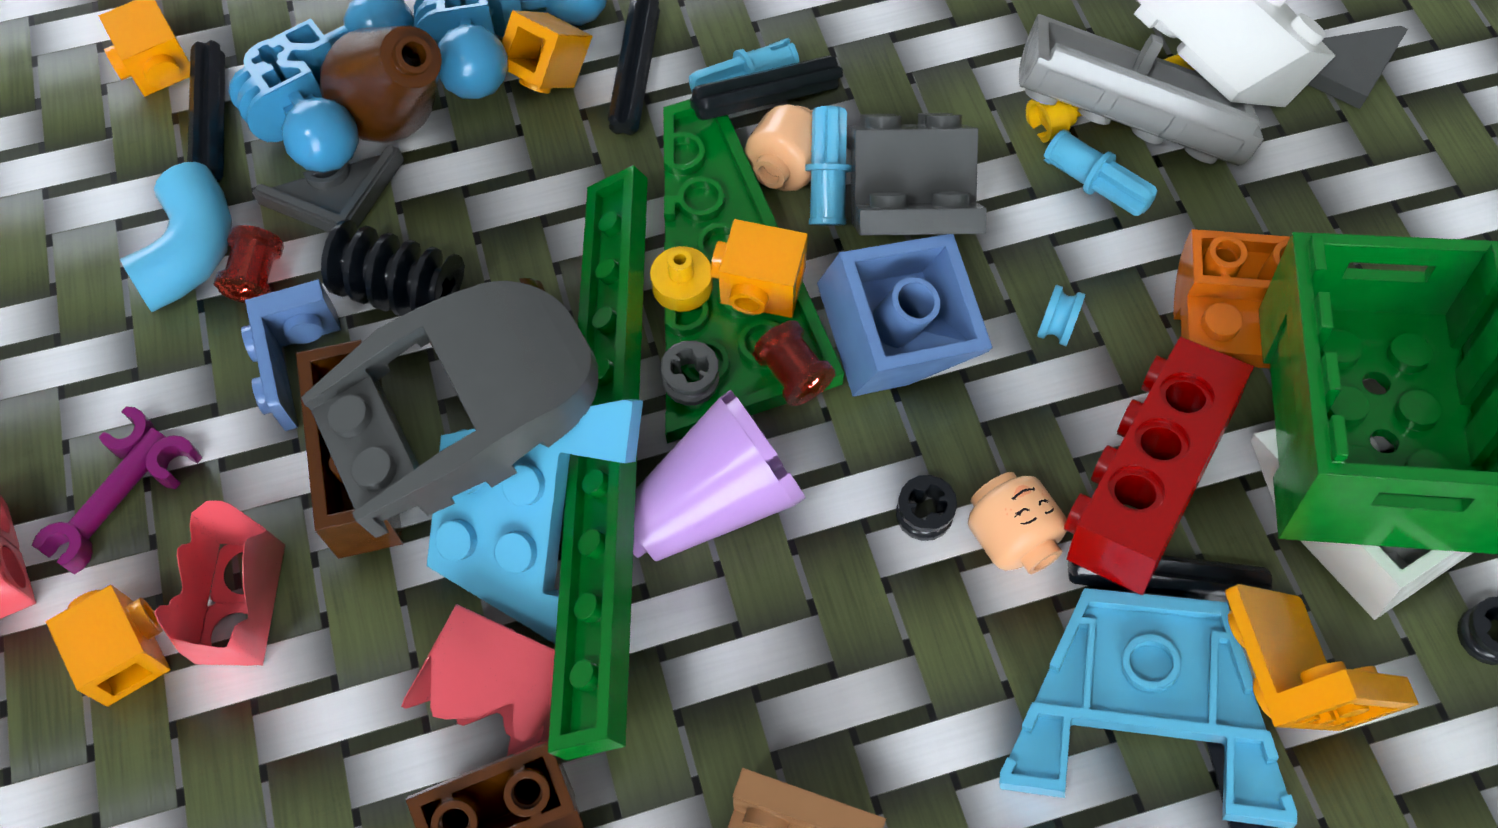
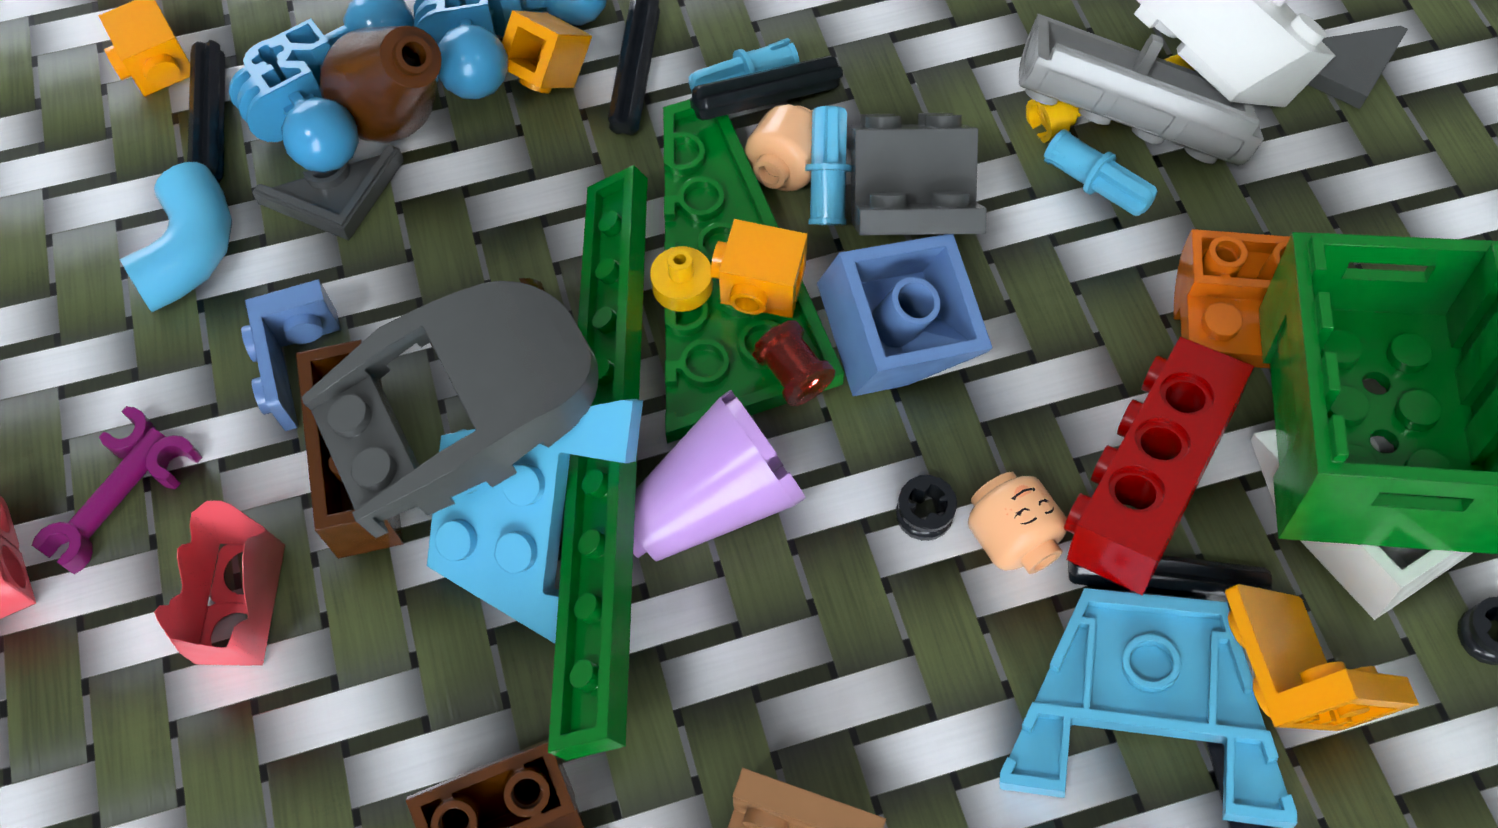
(109, 644): light orange brick -> none
(248, 263): clear red bush -> none
(383, 272): black piece -> none
(486, 671): coral piece -> none
(675, 382): dark grey bush -> none
(1061, 315): medium azure bush -> none

